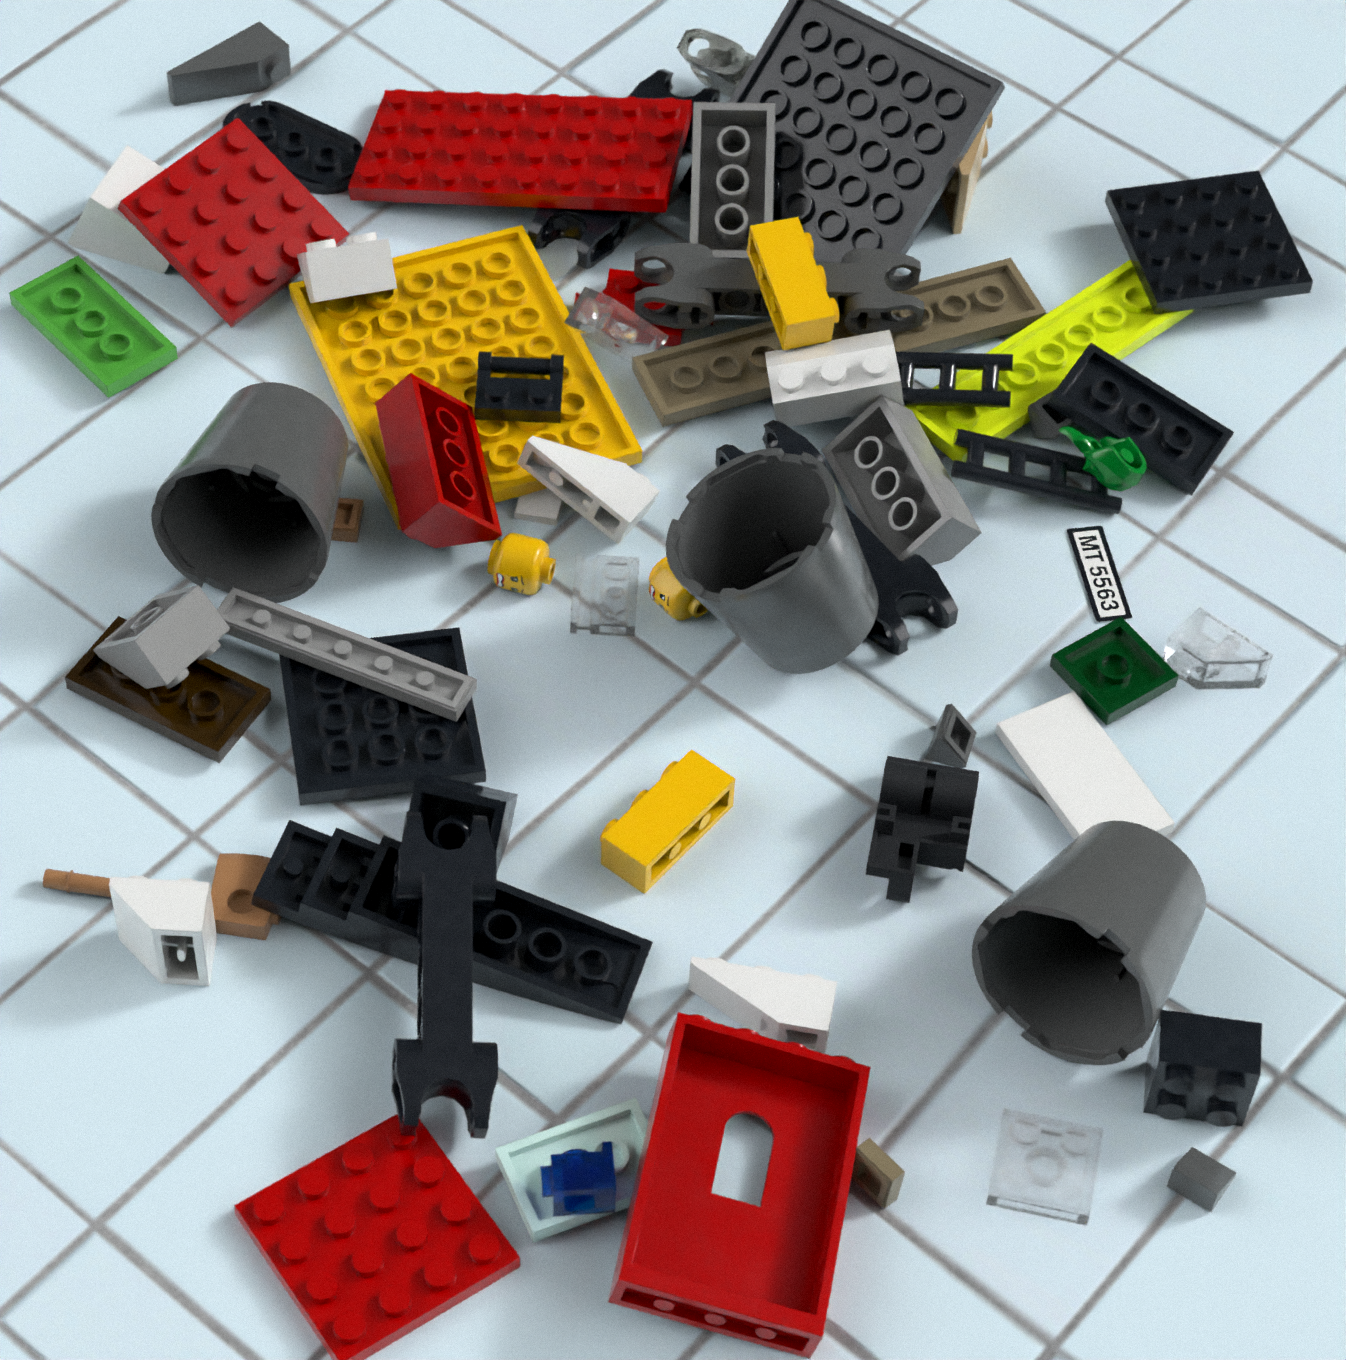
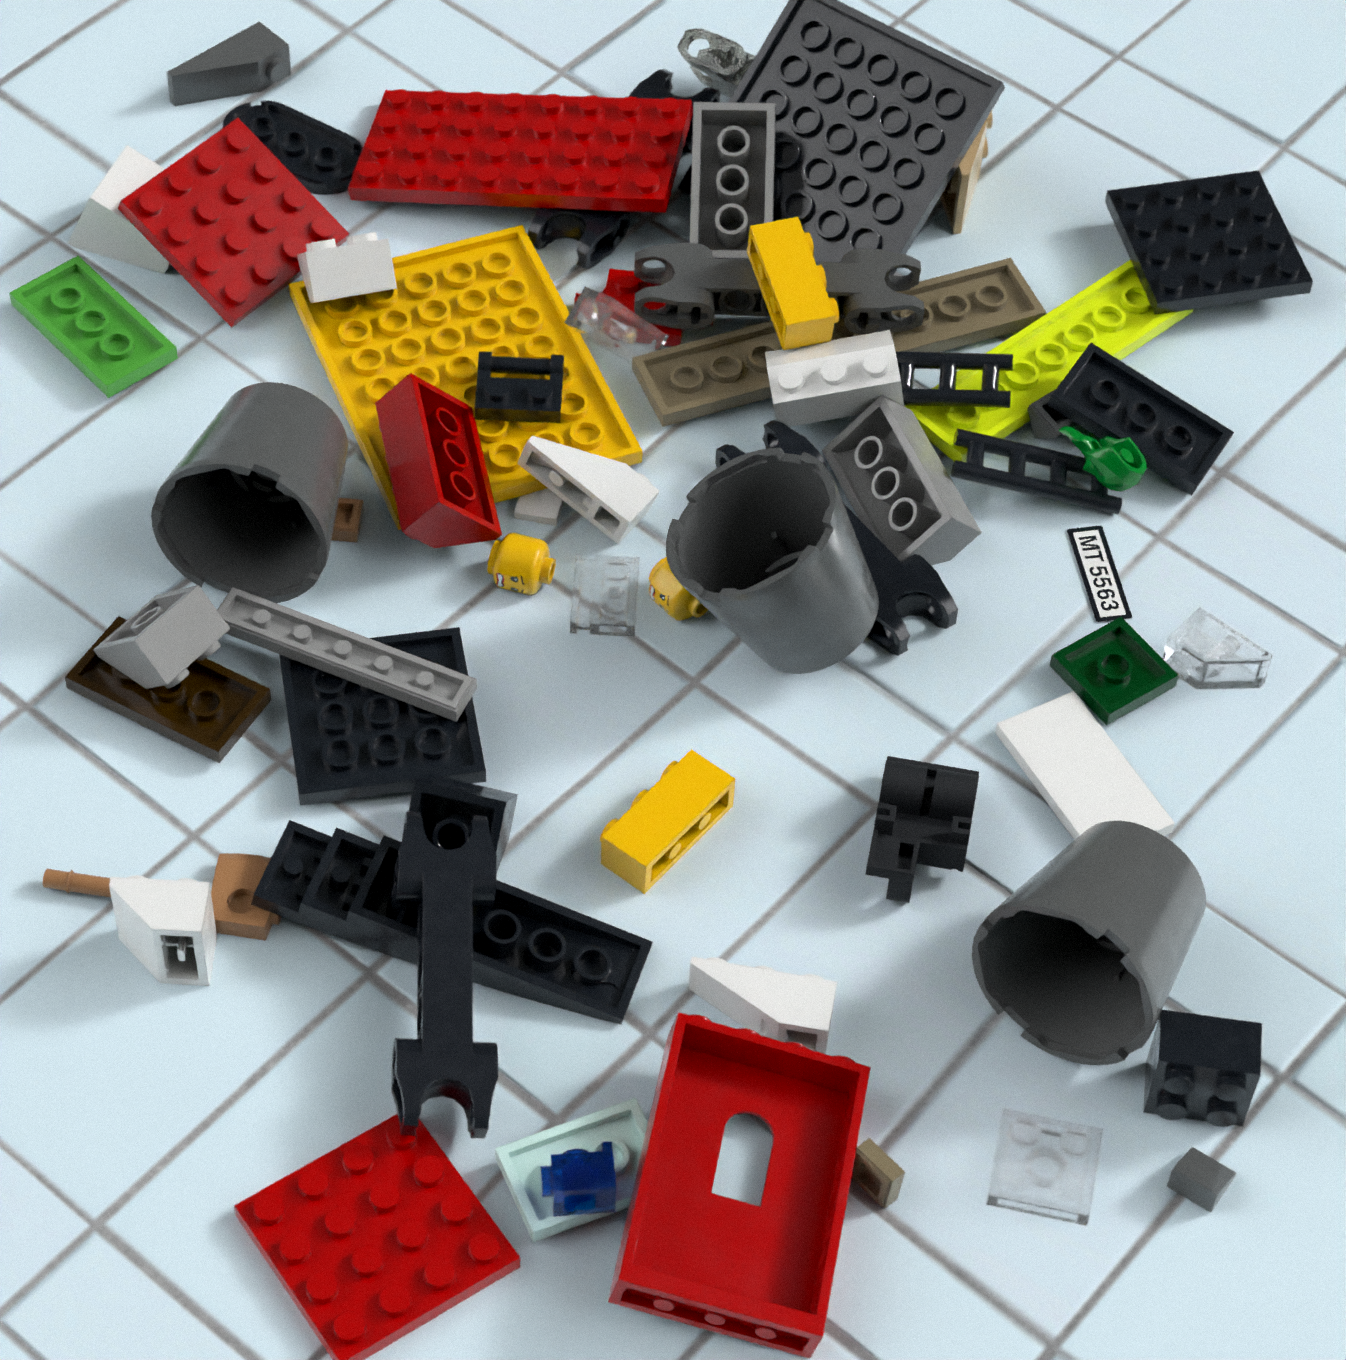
(951, 739): dark grey slope -> none

